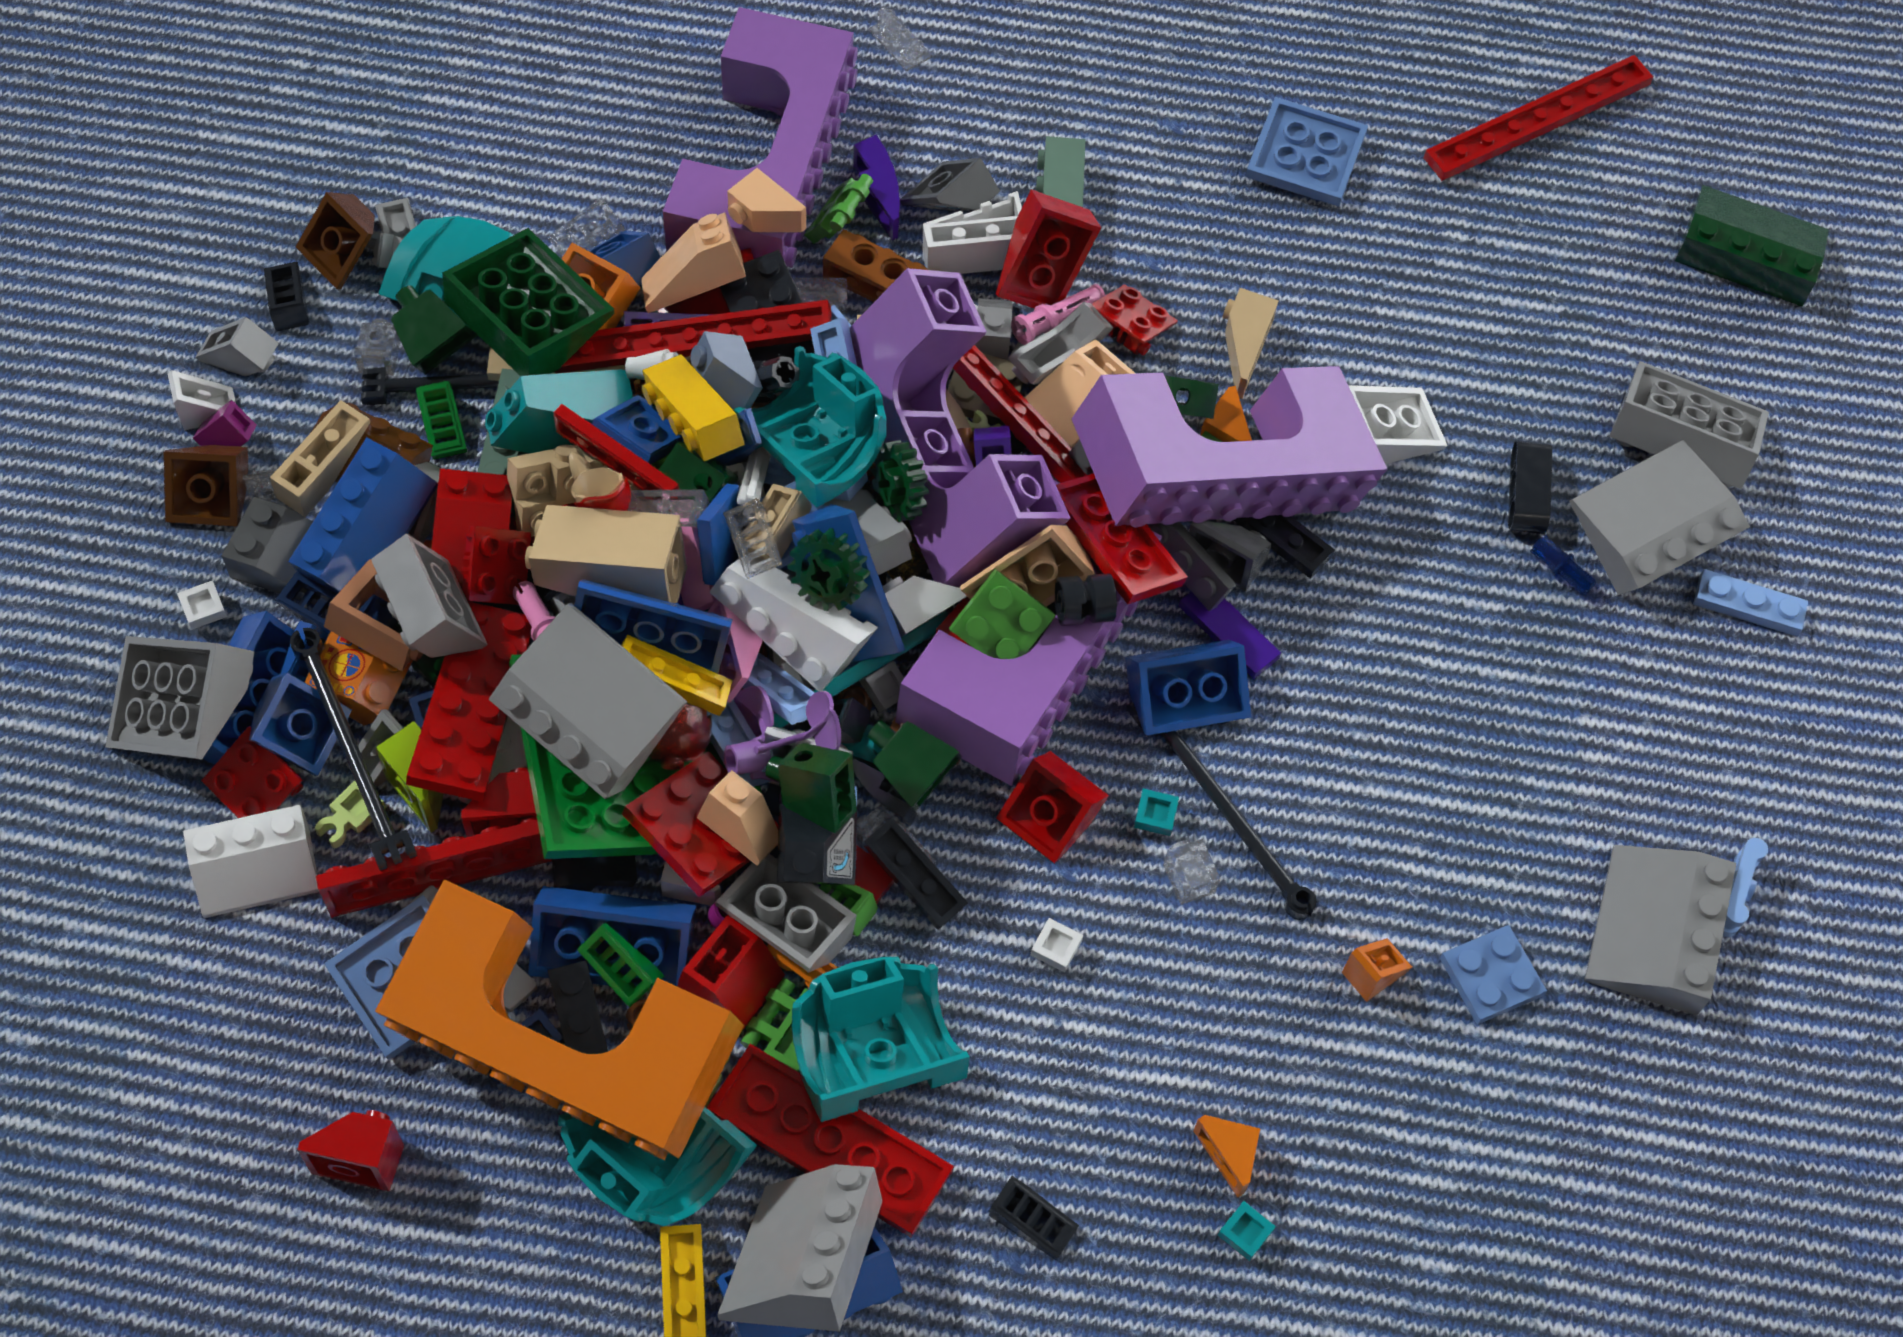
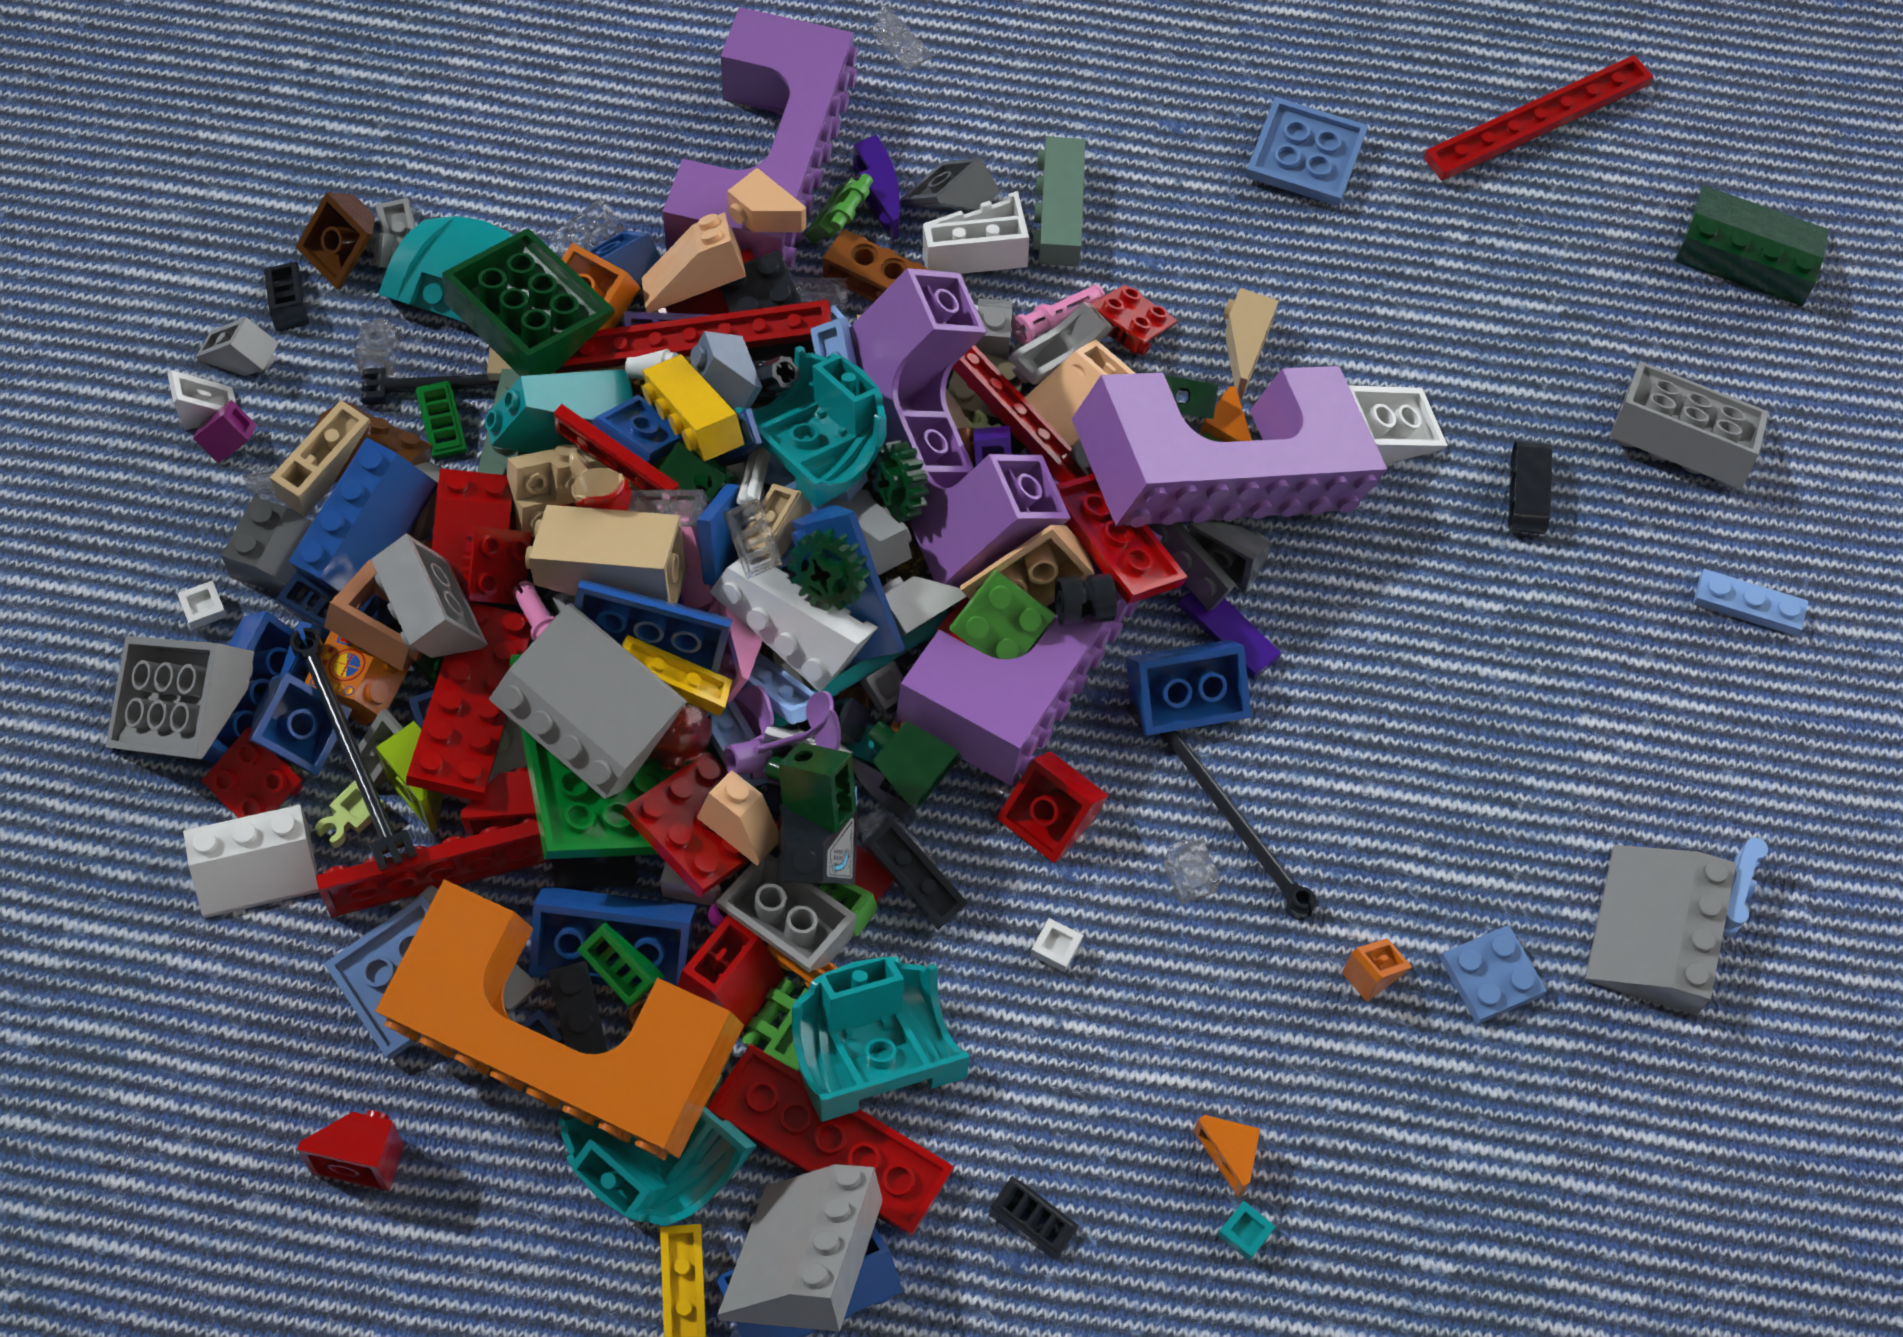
(205, 484): reddish brown slope -> none
(428, 328): dark green torso -> none
(1046, 250): red slope -> none
(1156, 812): teal plate -> none
(1291, 541): black plate -> none
(1562, 565): clear blue axle -> none
(1657, 516): light grey slope -> none

